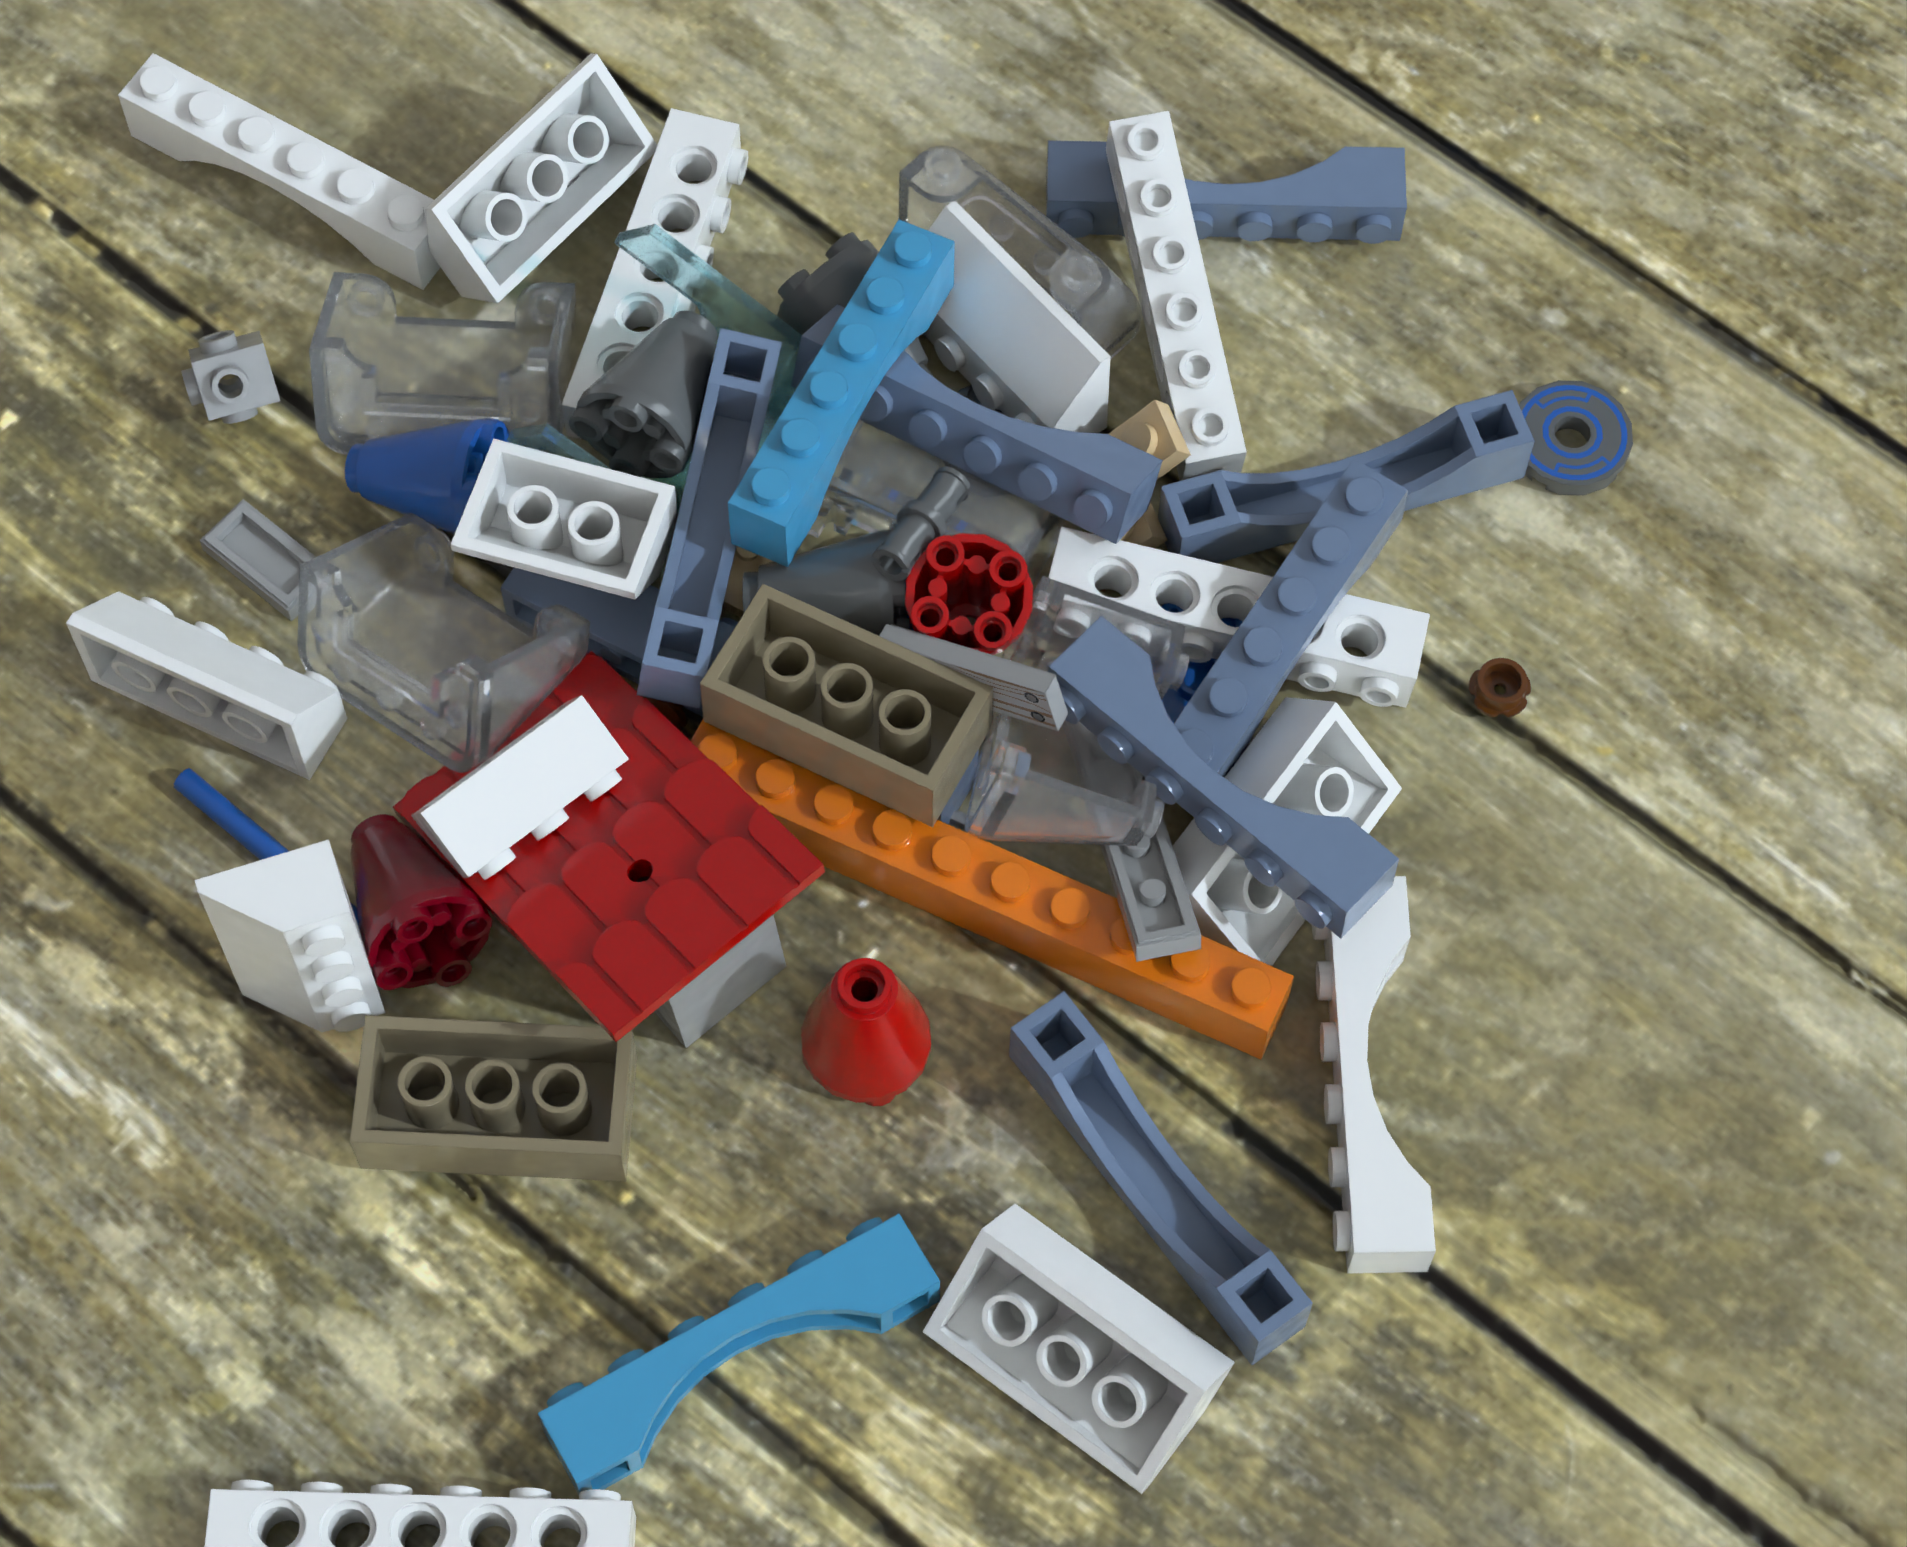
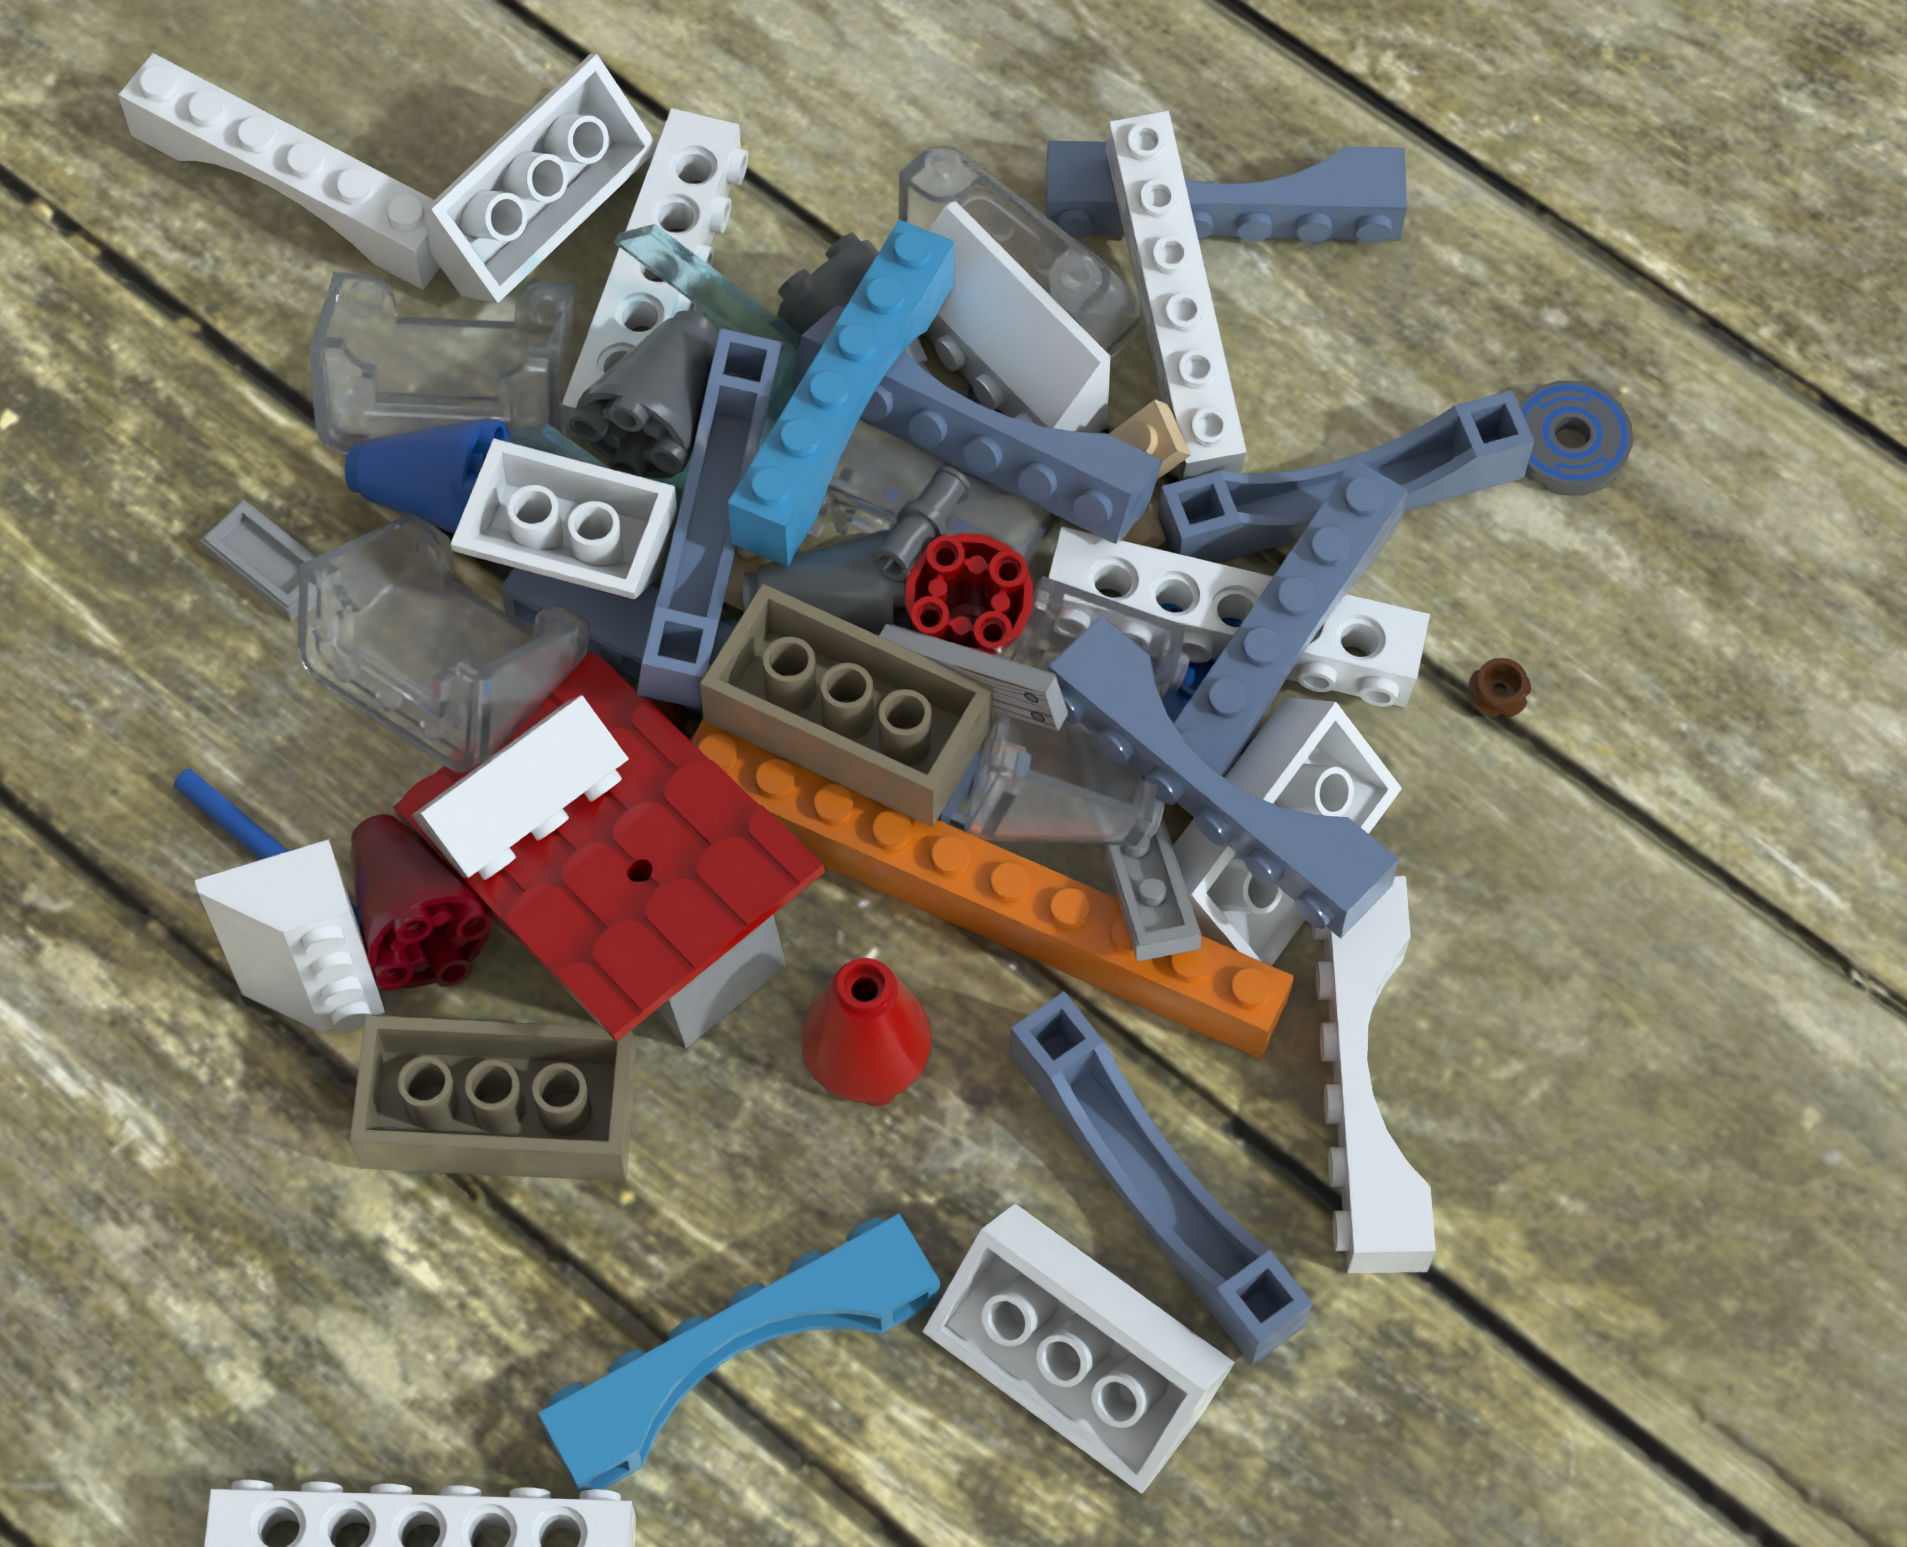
(209, 681): white slope -> none
(223, 355): light grey brick -> none

